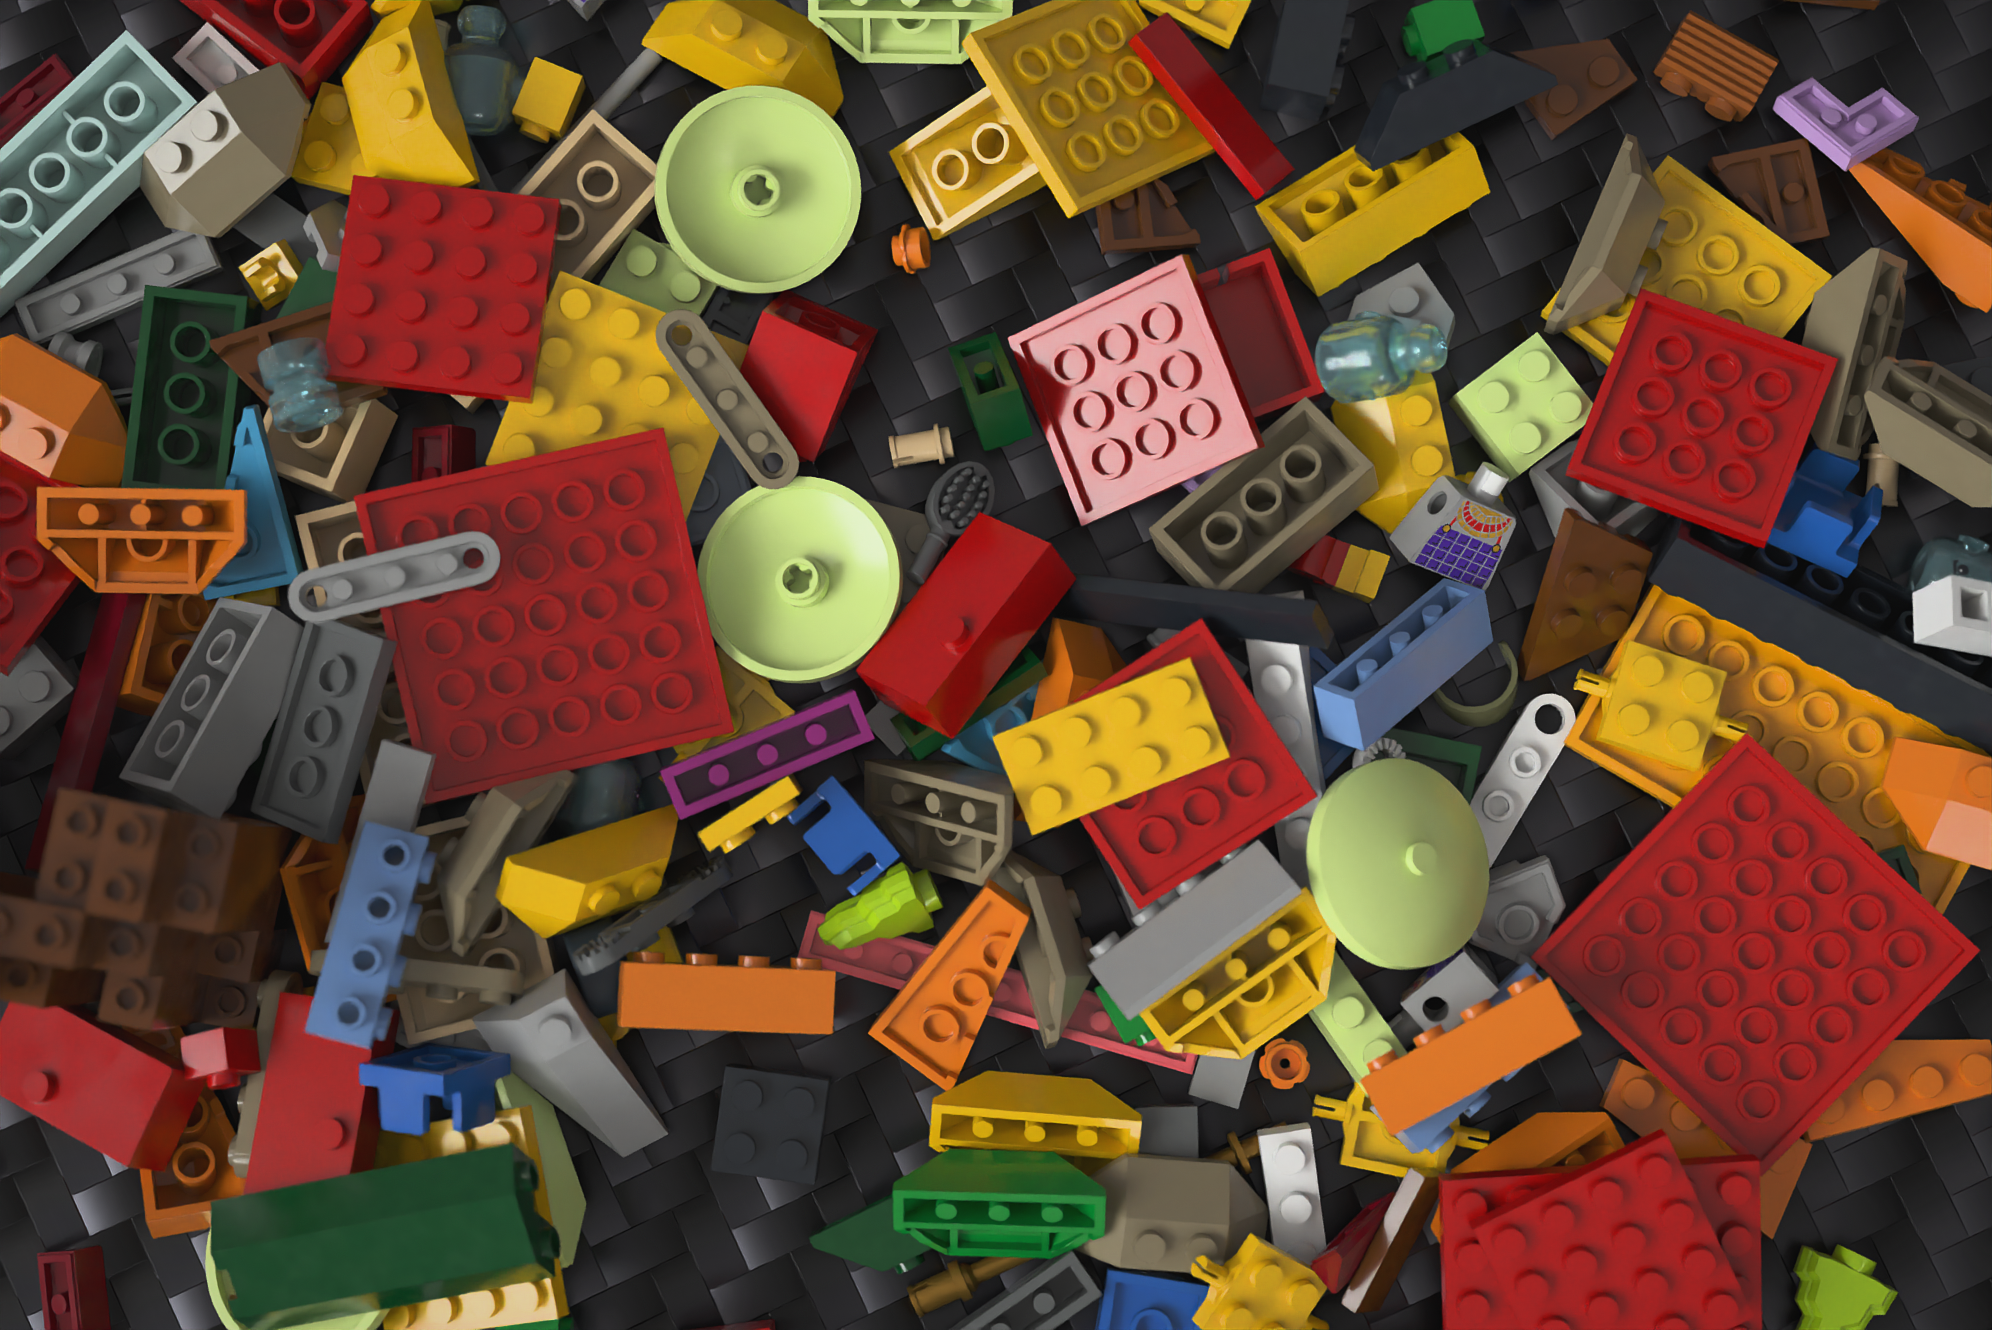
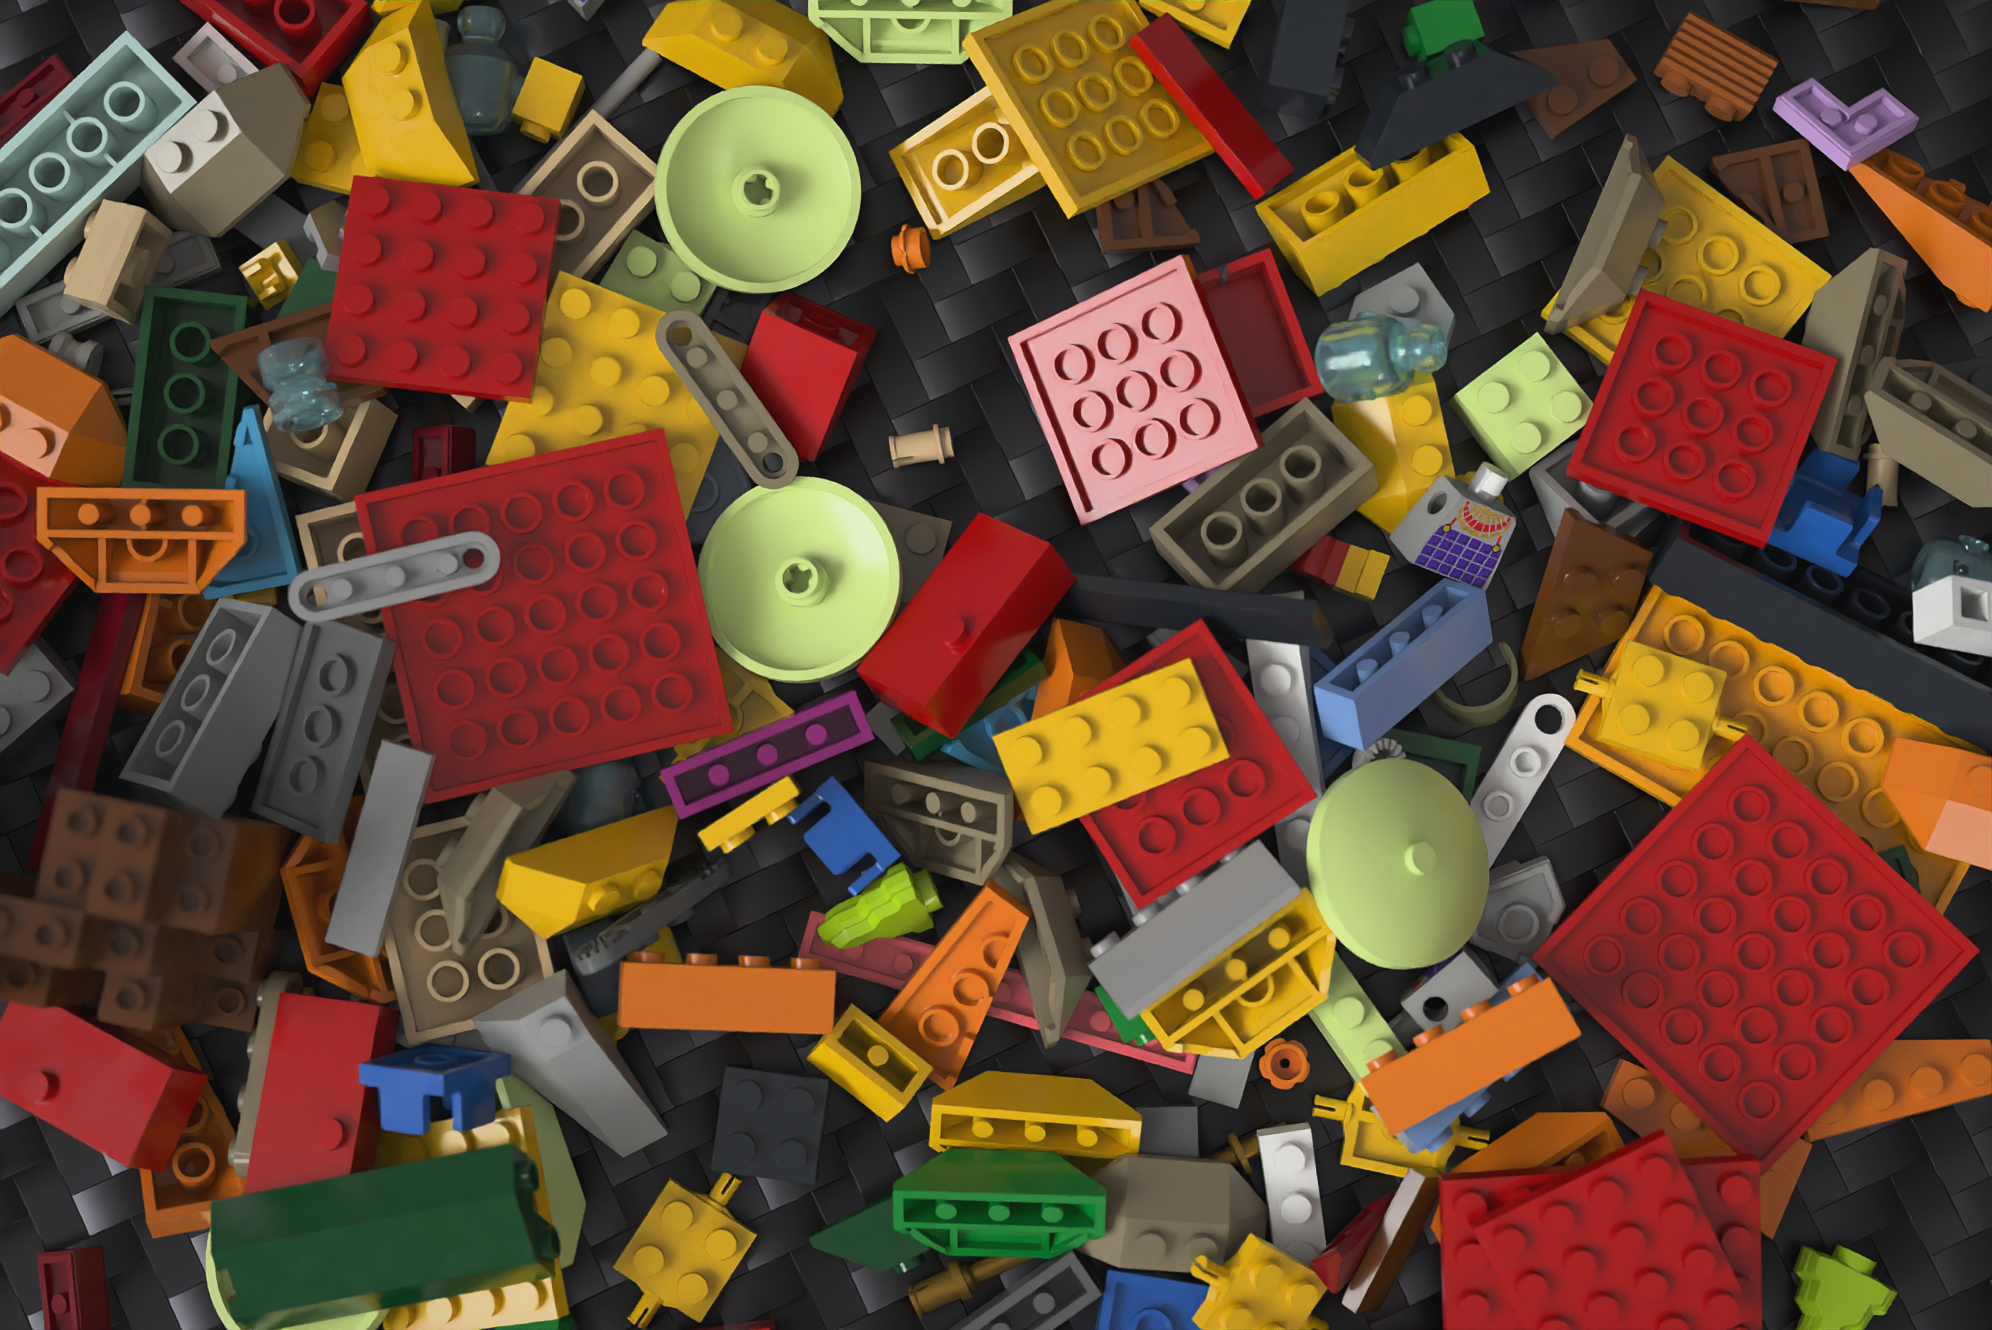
(117, 260): none -> tan slope
(220, 1056): red plate -> none
(369, 936): medium blue brick -> none
(447, 979): dark tan plate -> none
(684, 1250): none -> yellow plate
(870, 1063): none -> yellow brick
(949, 511): dark grey piece -> none
(991, 391): dark green slope -> none

